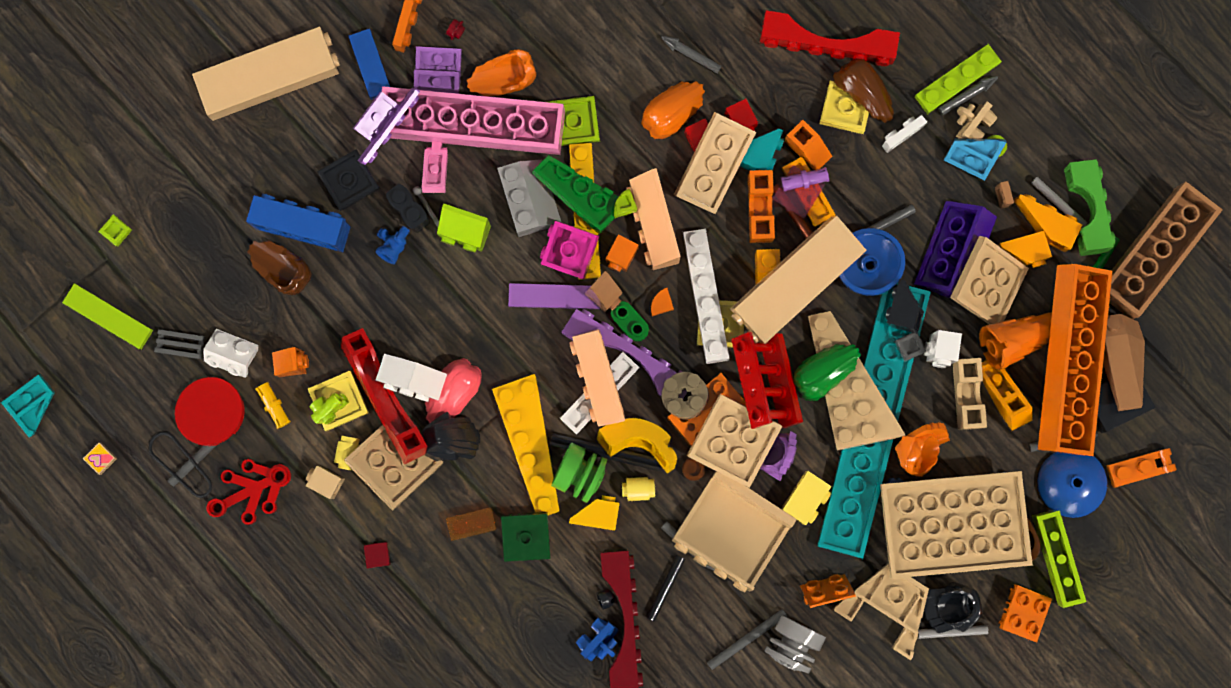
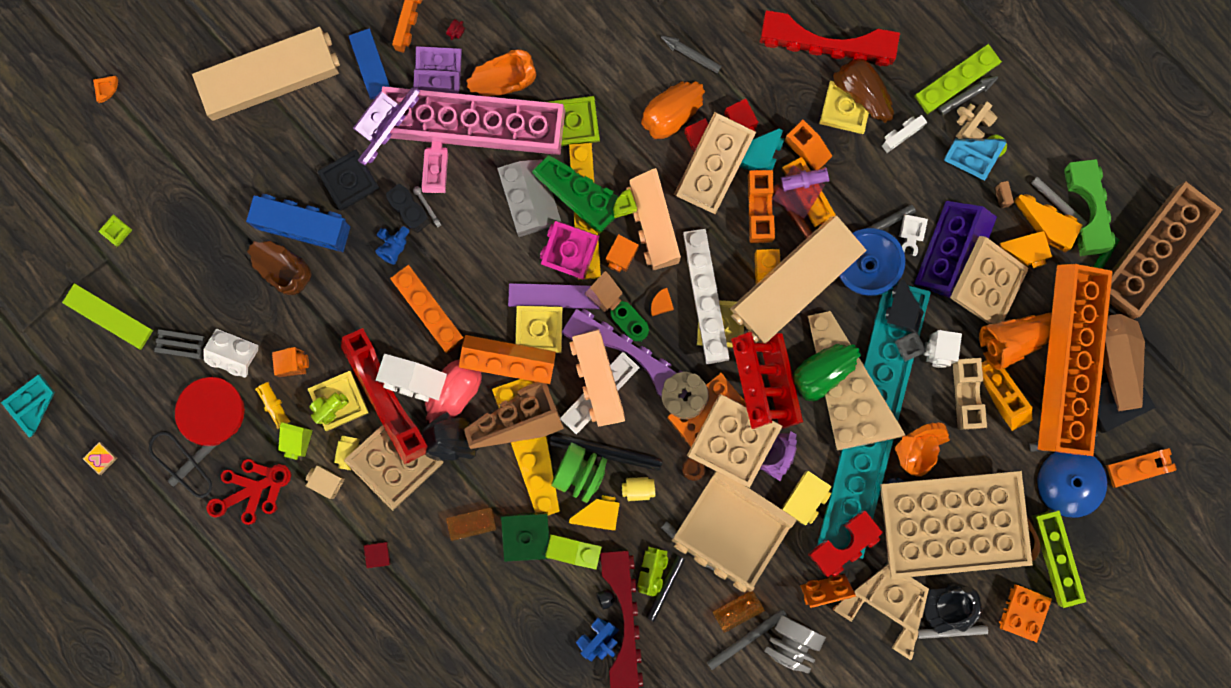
(105, 88): none -> orange tile
(294, 440): none -> lime slope
(427, 309): none -> orange arch
(463, 228): lime slope -> none
(507, 359): none -> orange brick
(523, 418): none -> medium nougat wedge
(539, 327): none -> light yellow plate
(573, 551): none -> lime slope
(639, 434): yellow arch -> none
(651, 582): none -> lime hinge
(738, 611): none -> clear orange plate
(862, 532): none -> red arch
(912, 229): none -> white plate

